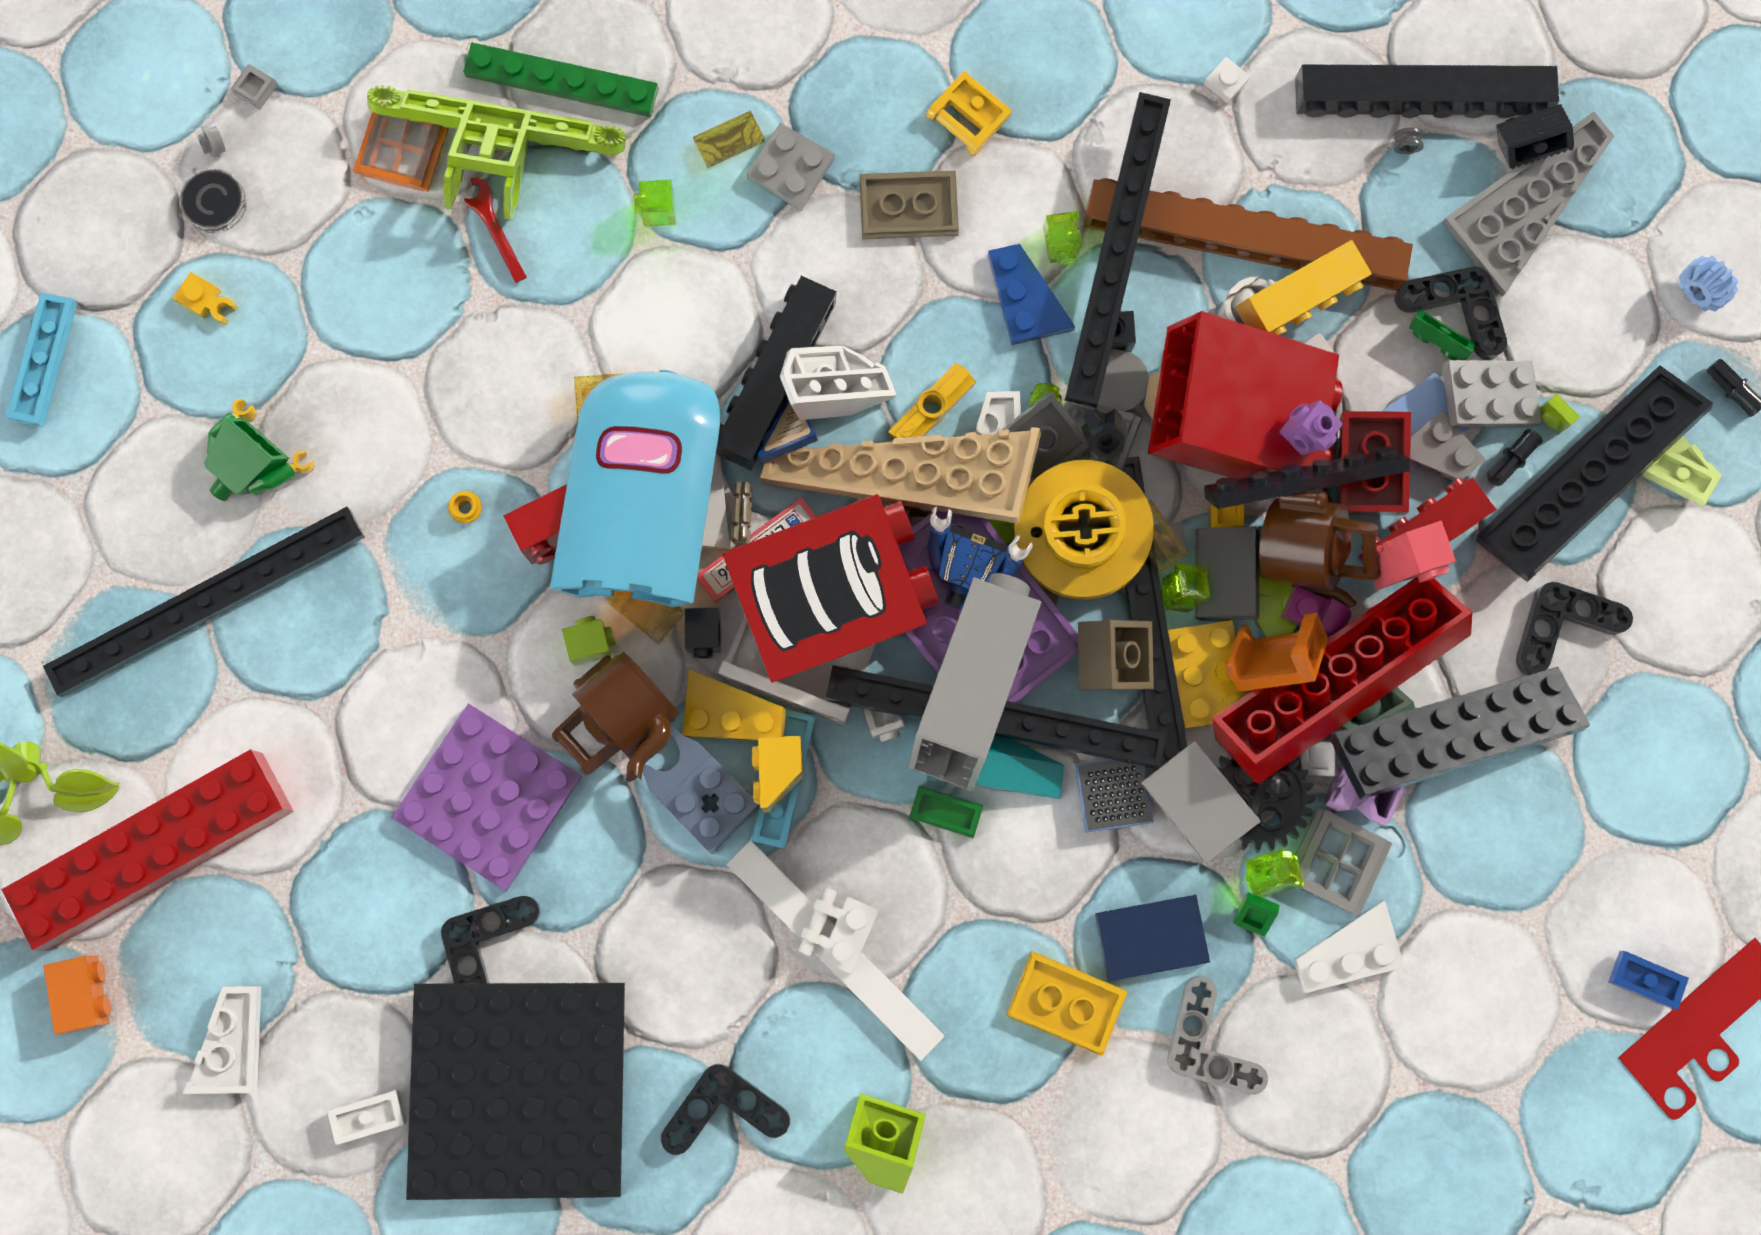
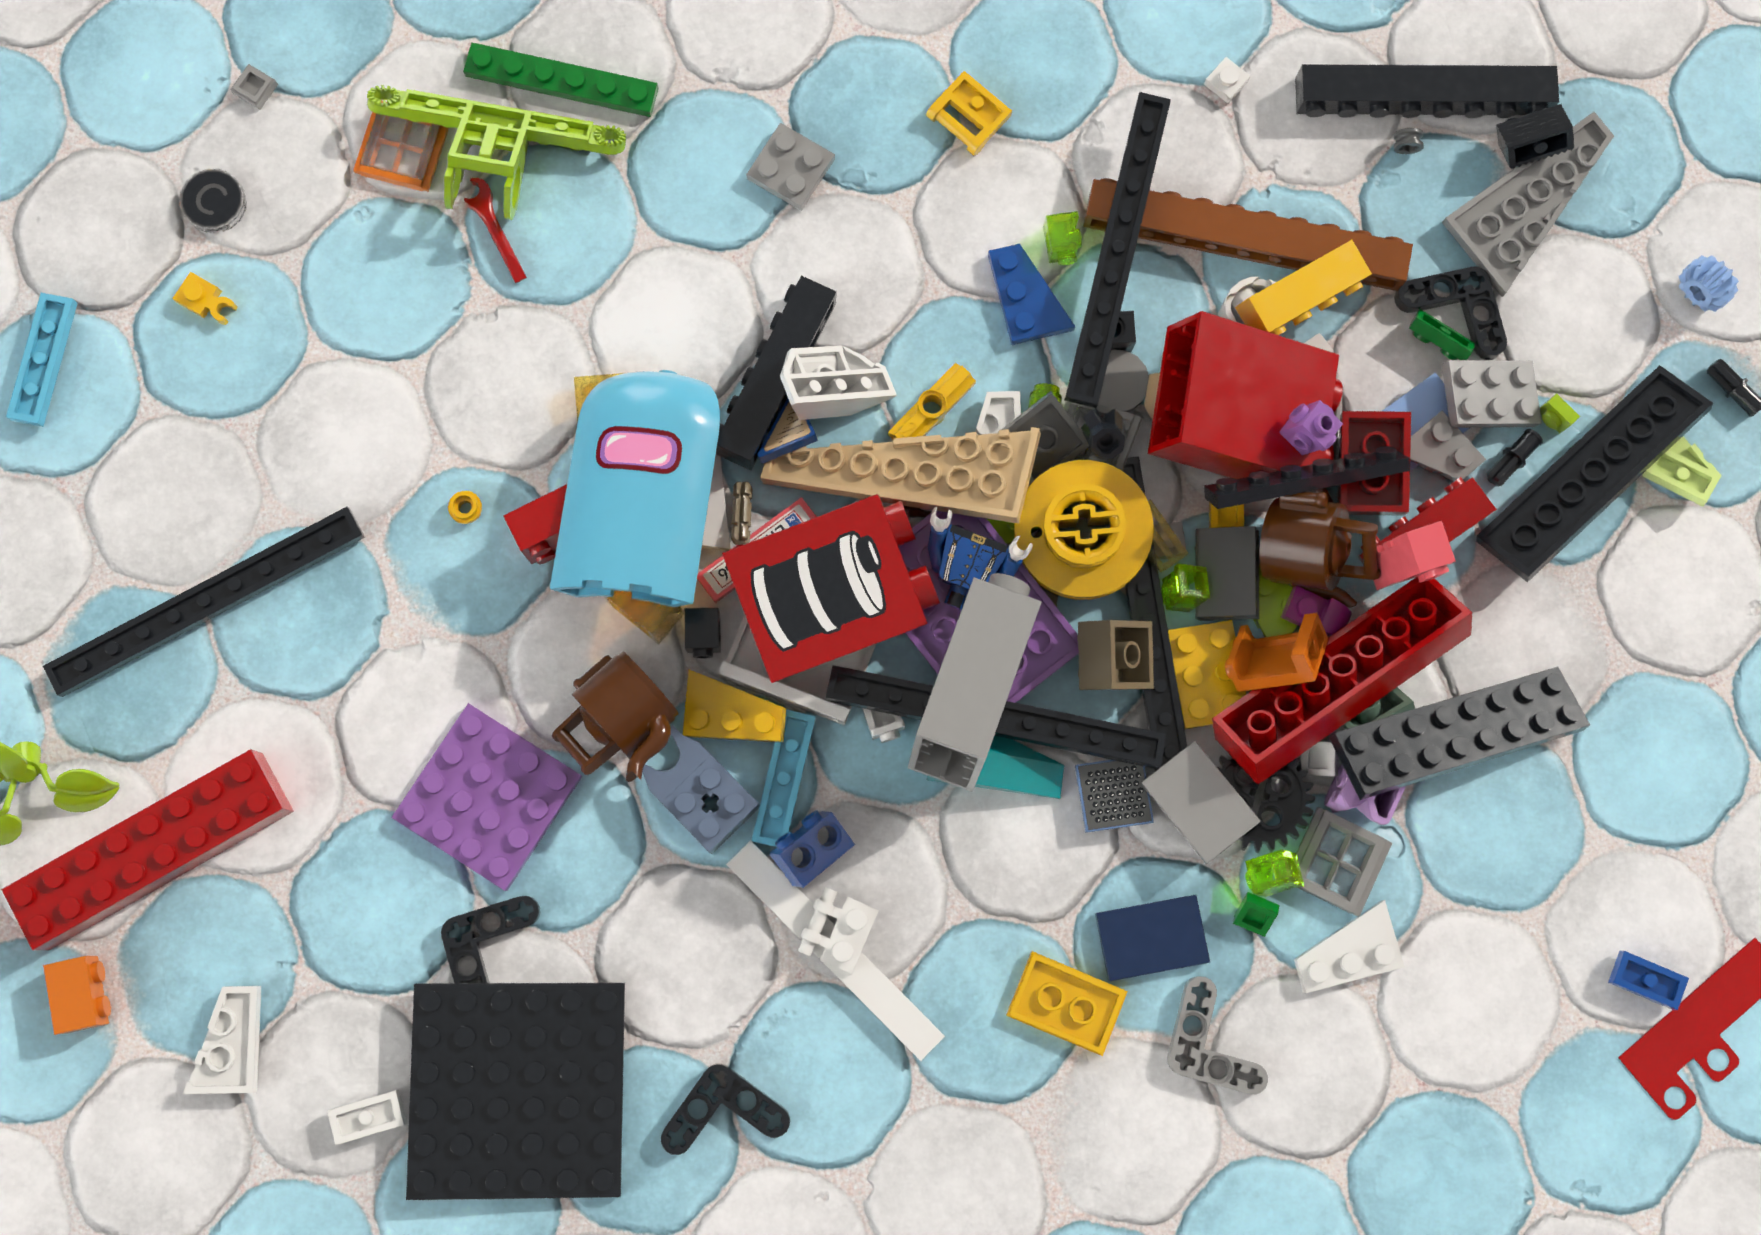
(211, 141): light grey plate -> none
(245, 458): green torso -> none
(588, 640): lime brick -> none
(656, 203): clear neon green brick -> none
(728, 139): clear yellow tile -> none
(779, 769): yellow slope -> none
(815, 855): none -> blue brick
(884, 1141): lime slope -> none
(908, 204): dark tan tile -> none
(946, 812): green tile -> none
(1554, 616): black beam -> none

